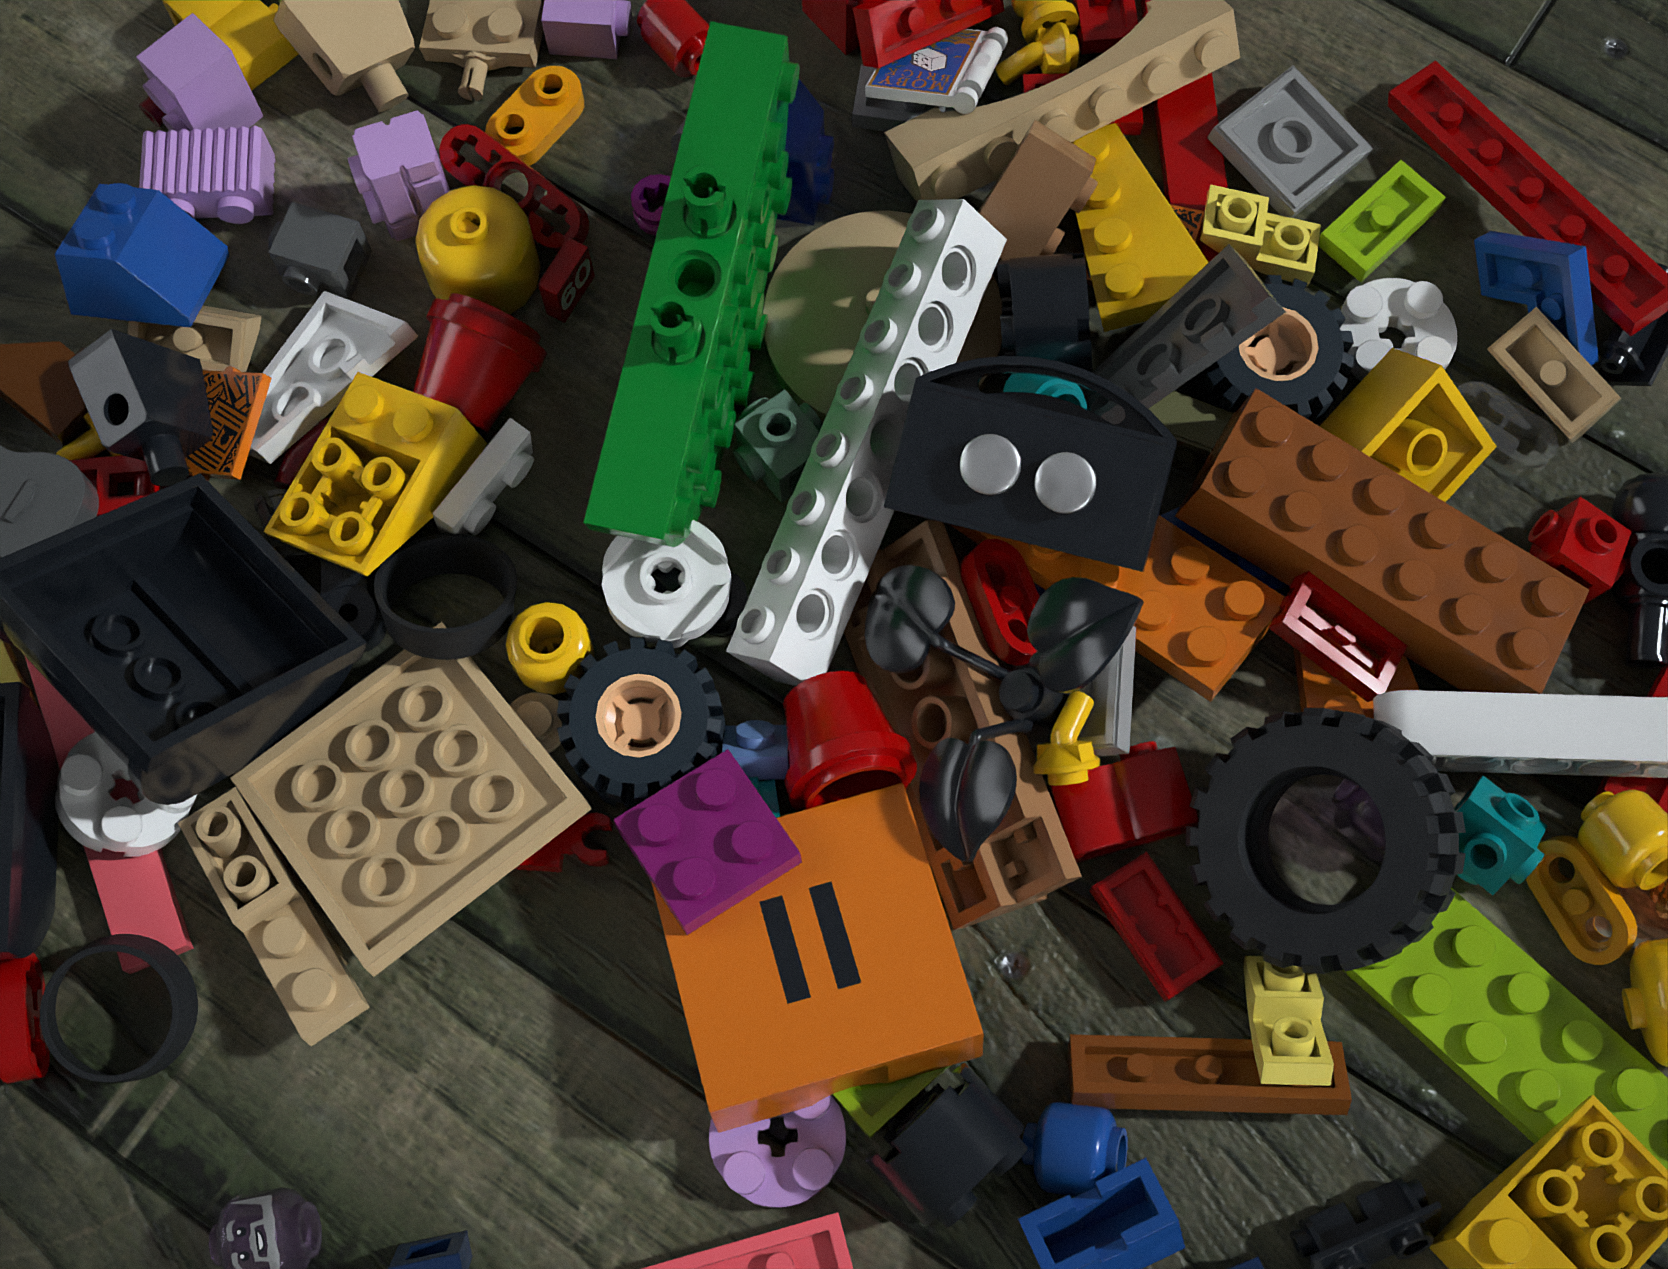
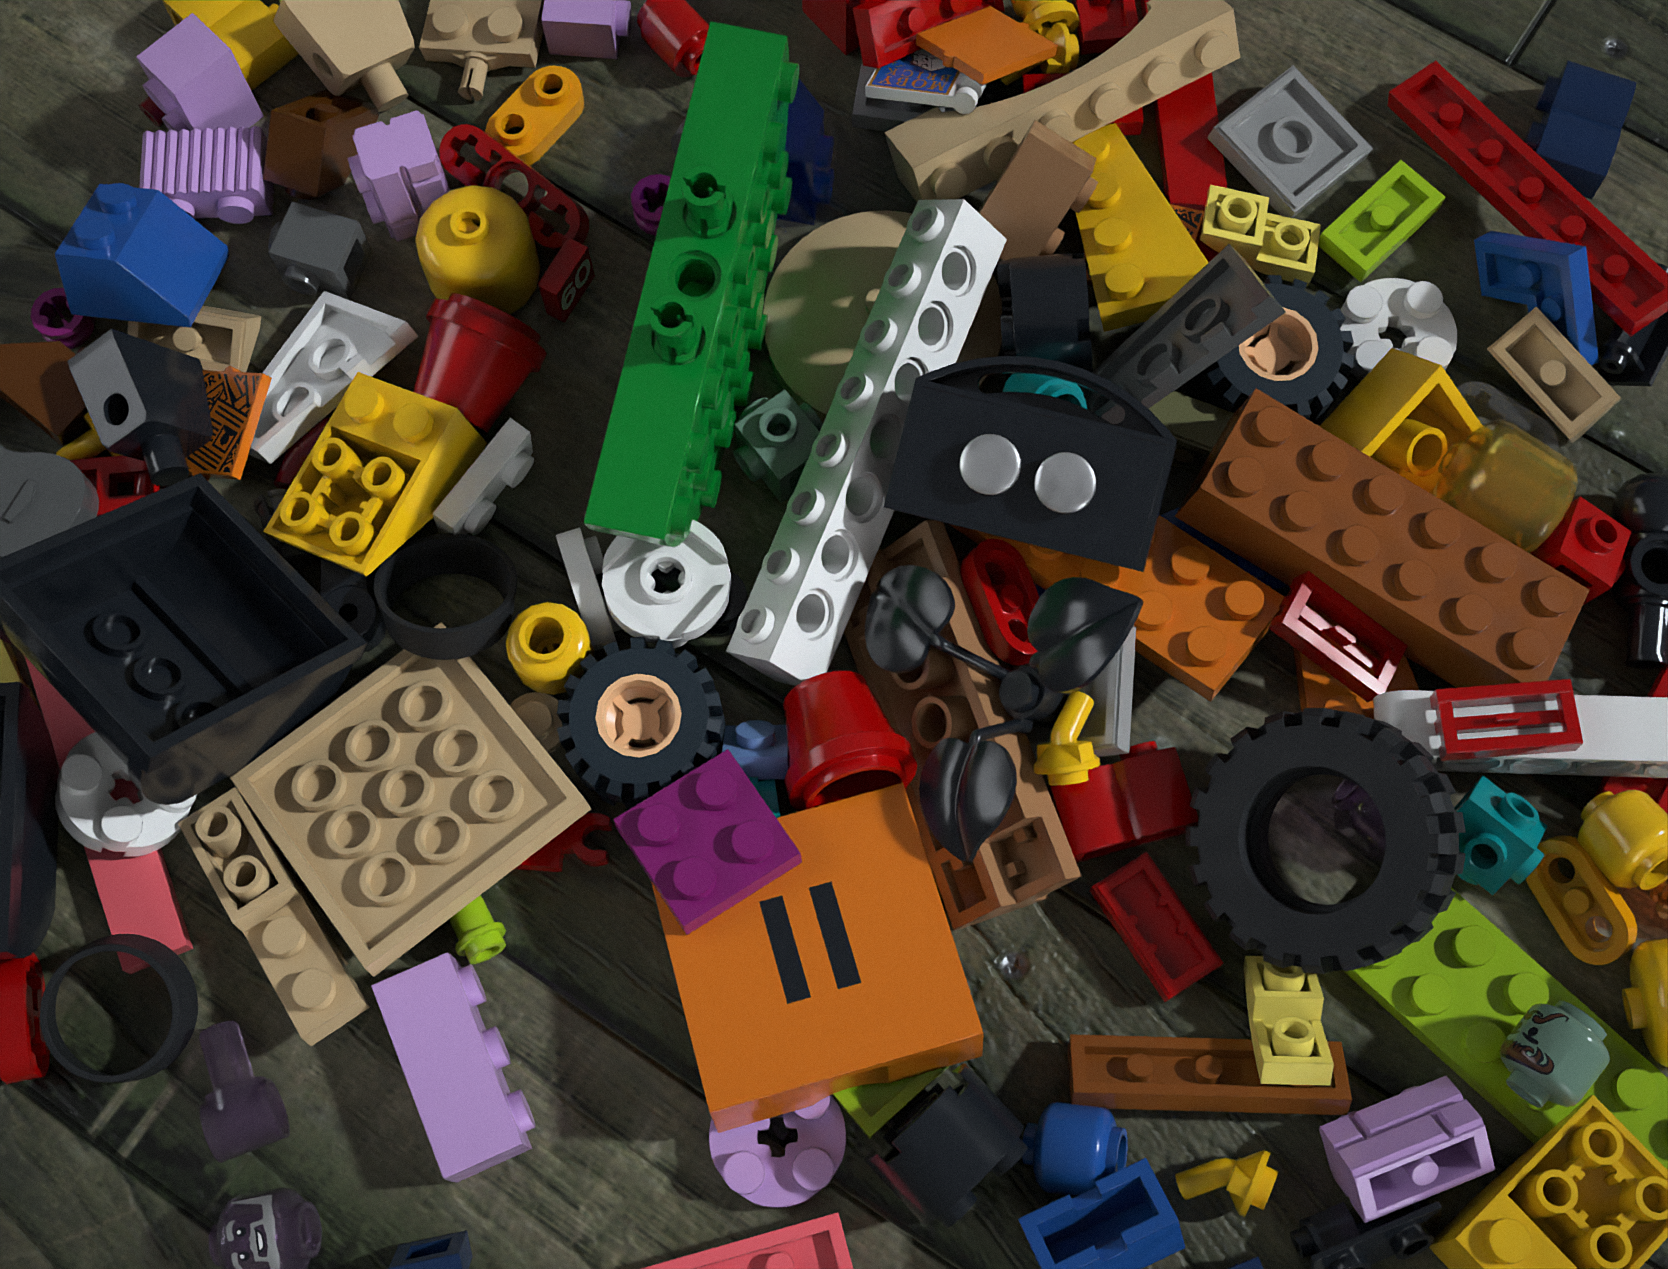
(52, 304): none -> magenta bush
(242, 1109): none -> clear purple axle
(312, 142): none -> reddish brown slope
(454, 1066): none -> lavender brick
(477, 932): none -> lime pin
(583, 563): none -> white plate
(986, 45): none -> orange piece
(1245, 1179): none -> yellow plate
(1407, 1148): none -> lavender brick
(1449, 726): none -> red tile
(1508, 482): none -> clear yellow head
(1554, 1054): none -> sand green head
(1581, 123): none -> dark blue brick

